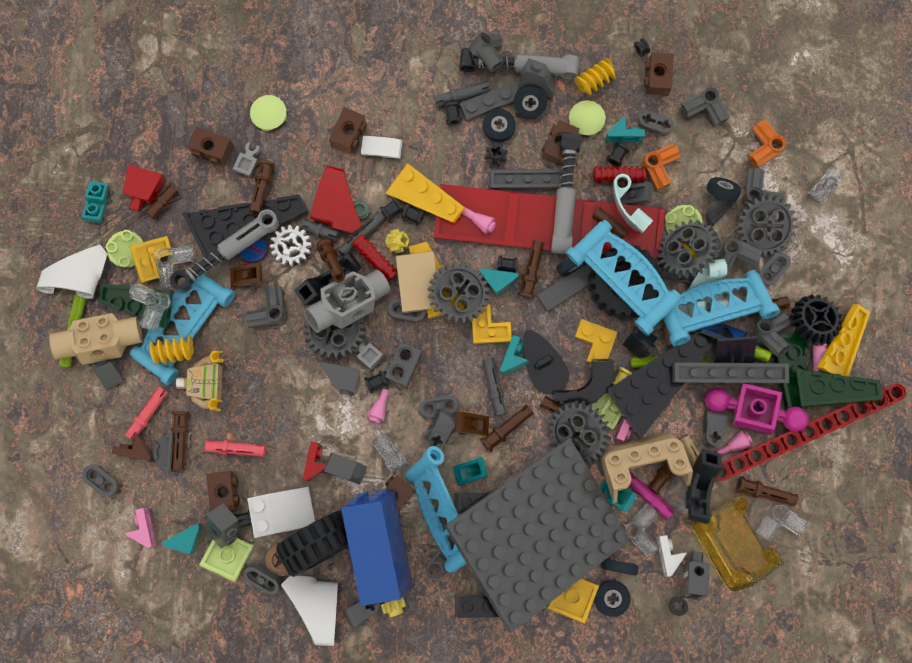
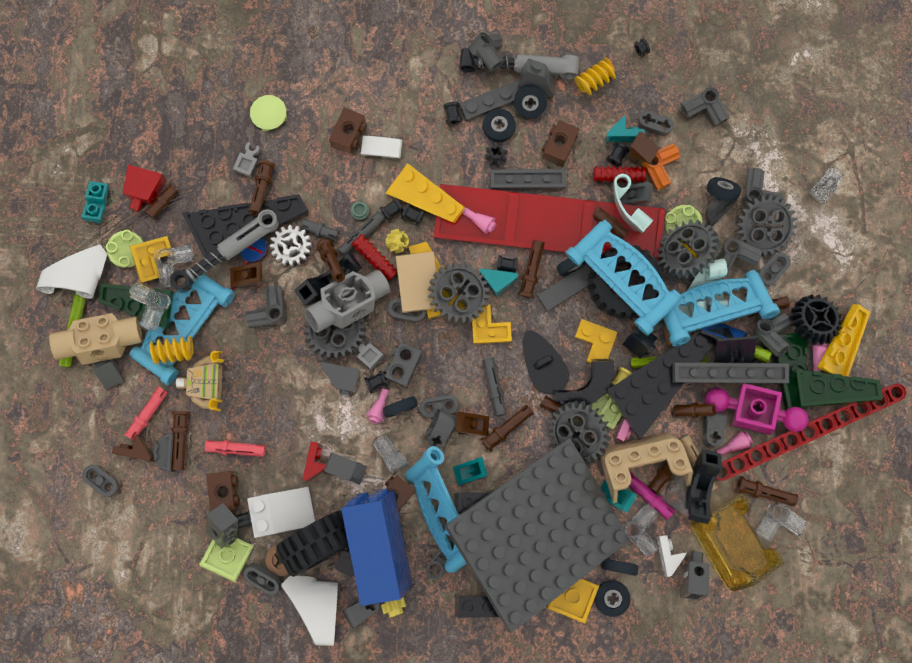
(145, 533): bright pink slope -> none
(186, 540): teal slope -> none
(202, 139): reddish brown brick -> none
(334, 202): red panel -> none
(344, 564): none -> black brick
(400, 406): none -> black bush
(462, 93): dark grey pin -> none
(511, 360): teal slope -> none
(565, 195): piece -> none
(588, 117): yellowish green dish -> none
(642, 149): none -> reddish brown slope
(659, 63): reddish brown brick -> none
(678, 600): black bush -> none
(695, 410): none -> reddish brown pin
(766, 152): orange piece -> none

